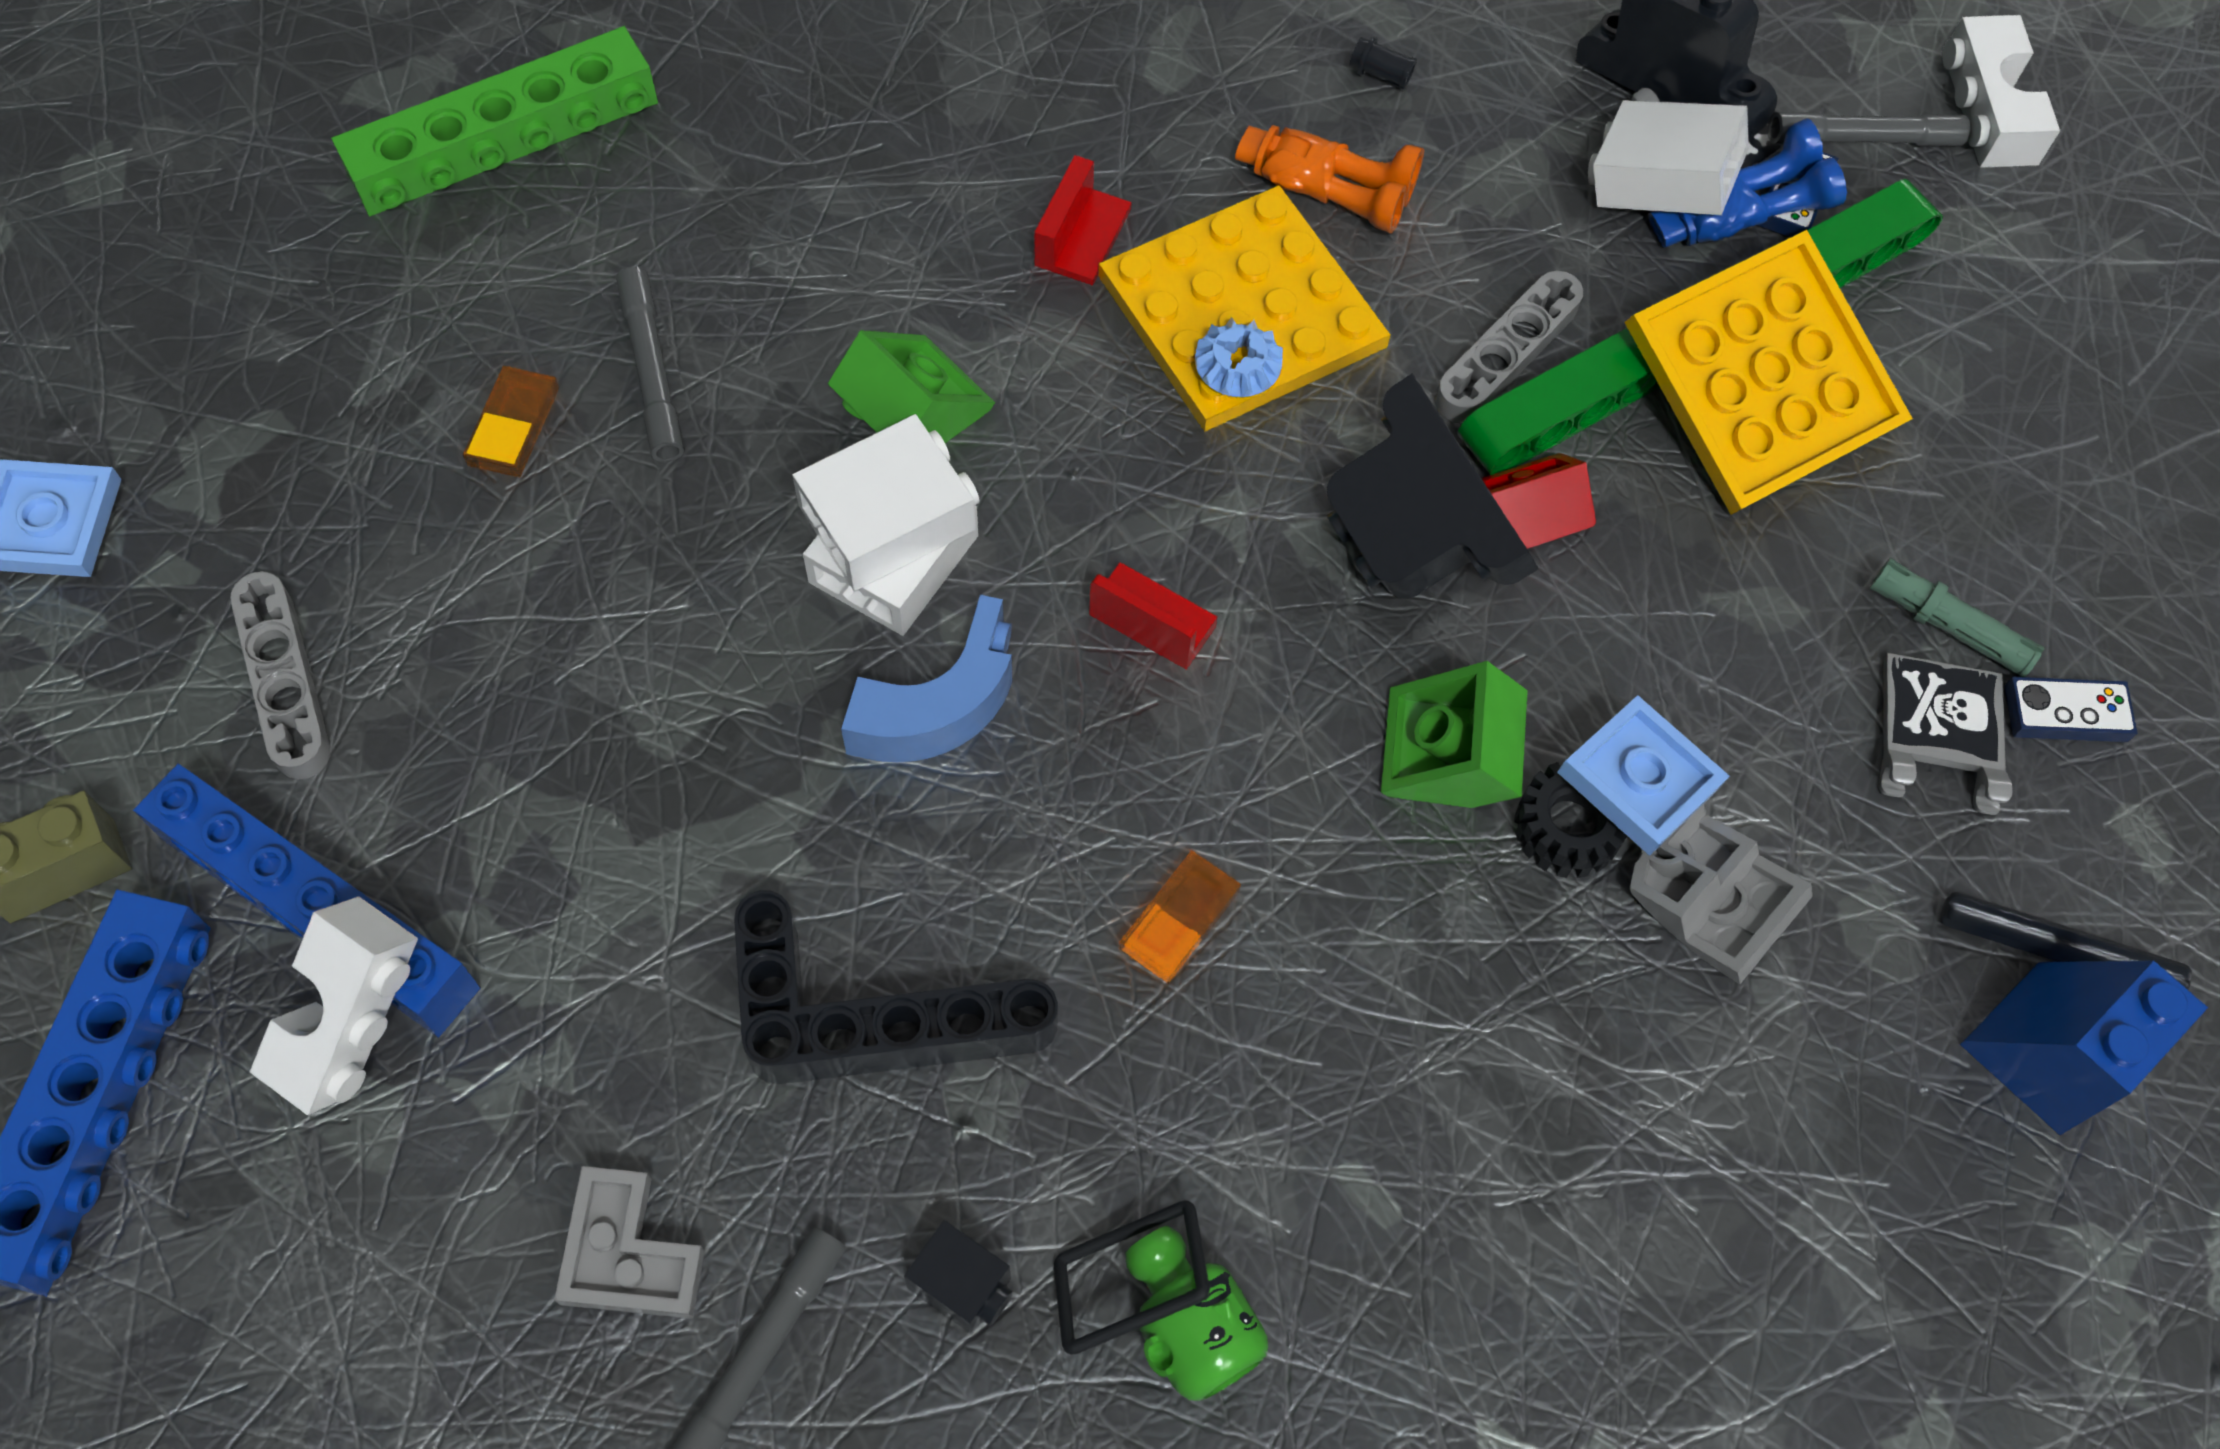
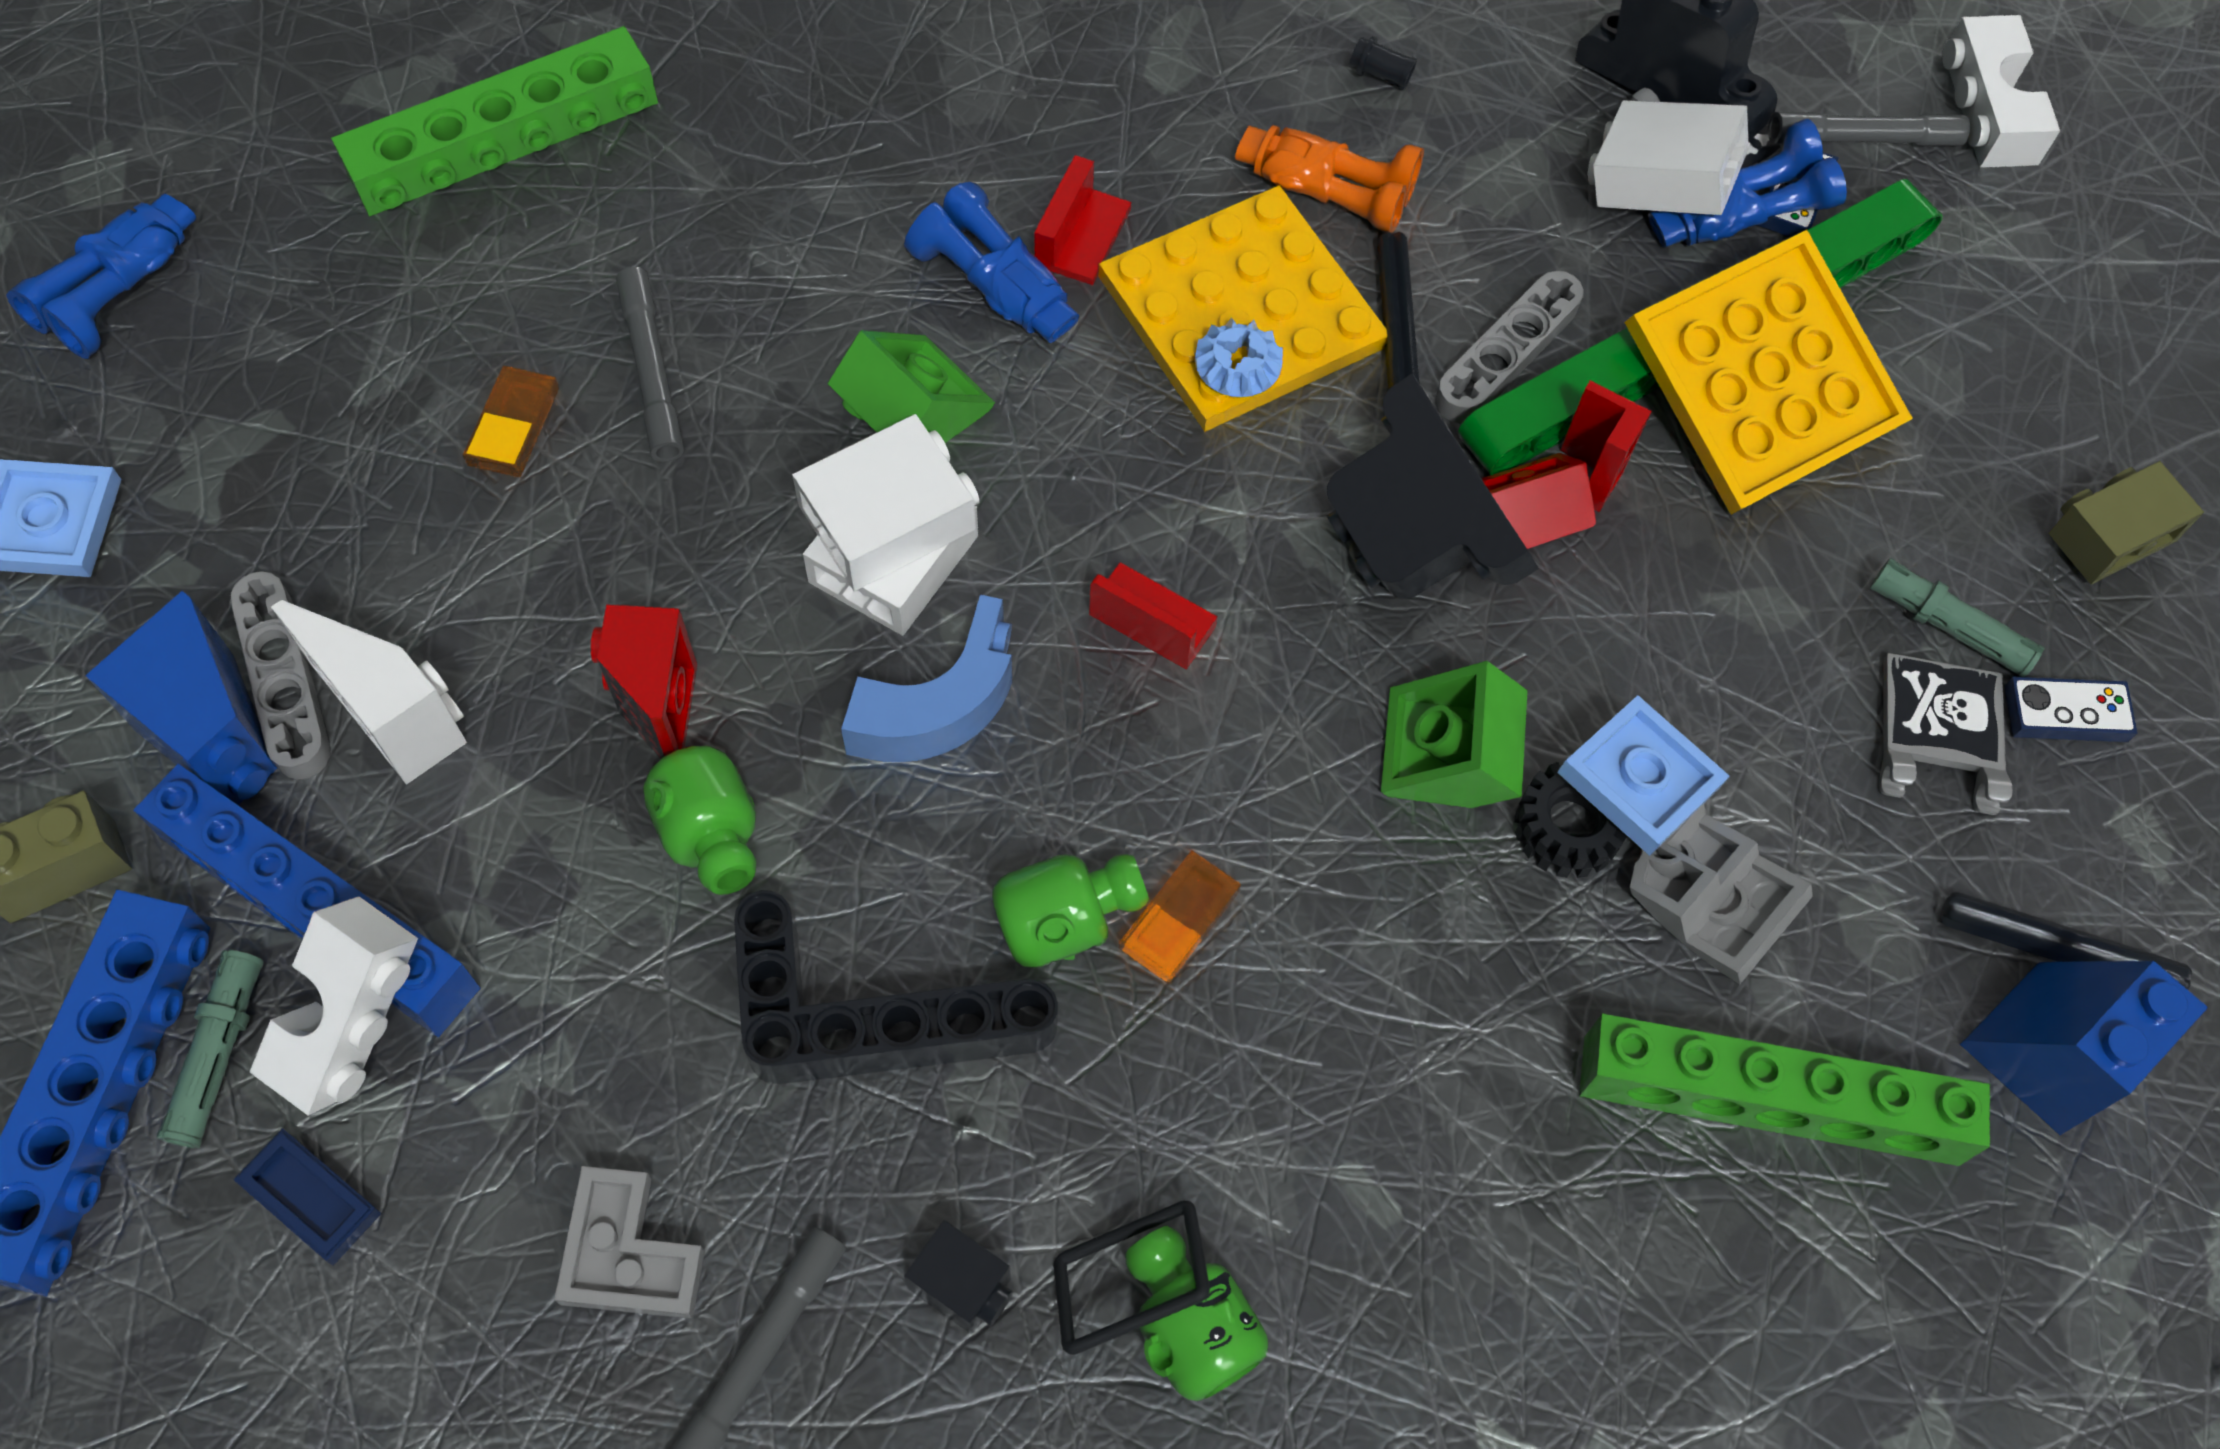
(124, 249): none -> blue piece
(188, 699): none -> blue slope
(210, 1049): none -> sand green pin
(307, 1197): none -> dark blue tile
(381, 687): none -> white slope
(648, 671): none -> red slope
(703, 816): none -> bright green piece
(1009, 277): none -> blue piece
(1061, 908): none -> bright green piece
(1397, 307): none -> black axle
(1604, 437): none -> red panel
(1785, 1090): none -> bright green brick
(2124, 521): none -> olive brick

